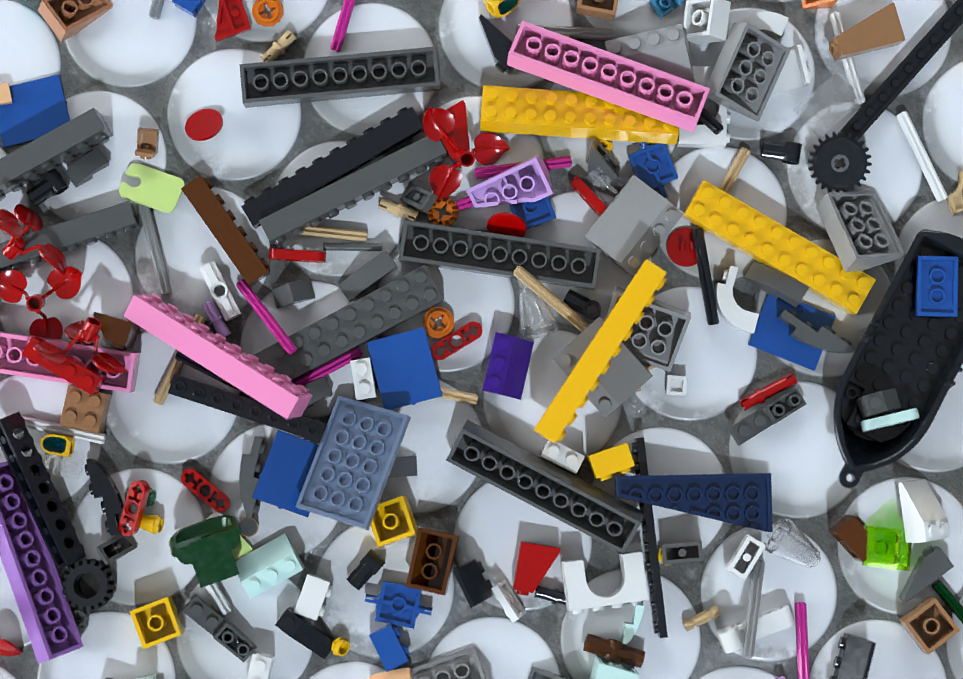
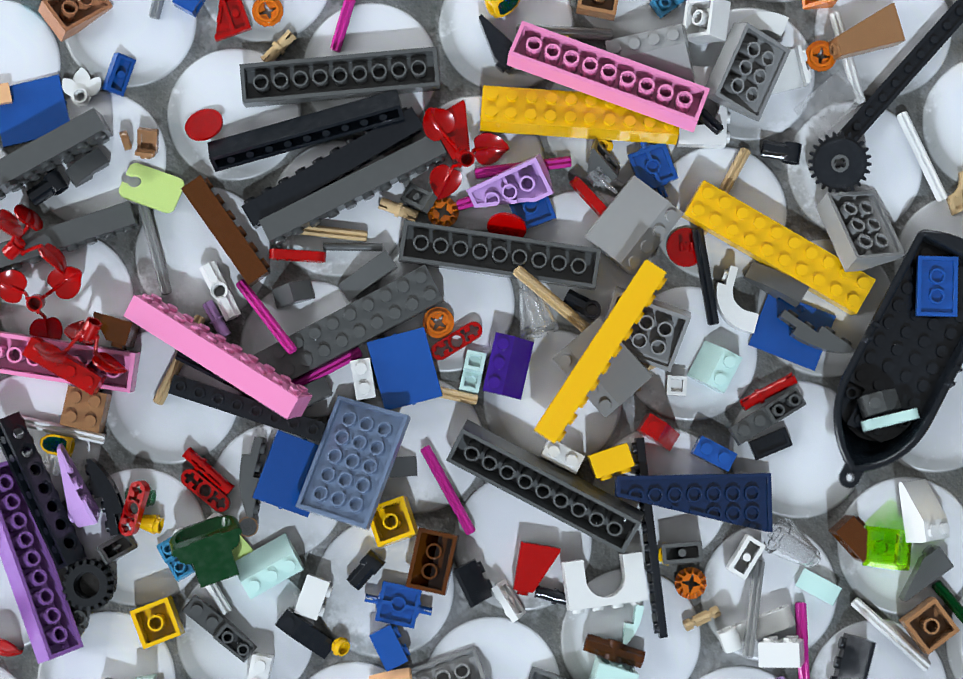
(80, 503): none -> lavender wedge
(81, 85): none -> white plate
(118, 74): none -> blue slope
(125, 140): none -> medium nougat tile
(178, 569): none -> dark azure slope
(208, 471): none -> red pin
(305, 130): none -> black brick
(448, 490): none -> dark pink axle
(472, 372): none -> light aqua slope
(658, 431): none -> red slope
(685, 575): none -> orange gear
(713, 453): none -> blue brick
(714, 366): none -> light aqua slope
(770, 443): none -> black tile
(781, 652): none -> white brick
(814, 49): none -> orange gear
(818, 587): none -> light aqua slope
(890, 633): none -> white axle

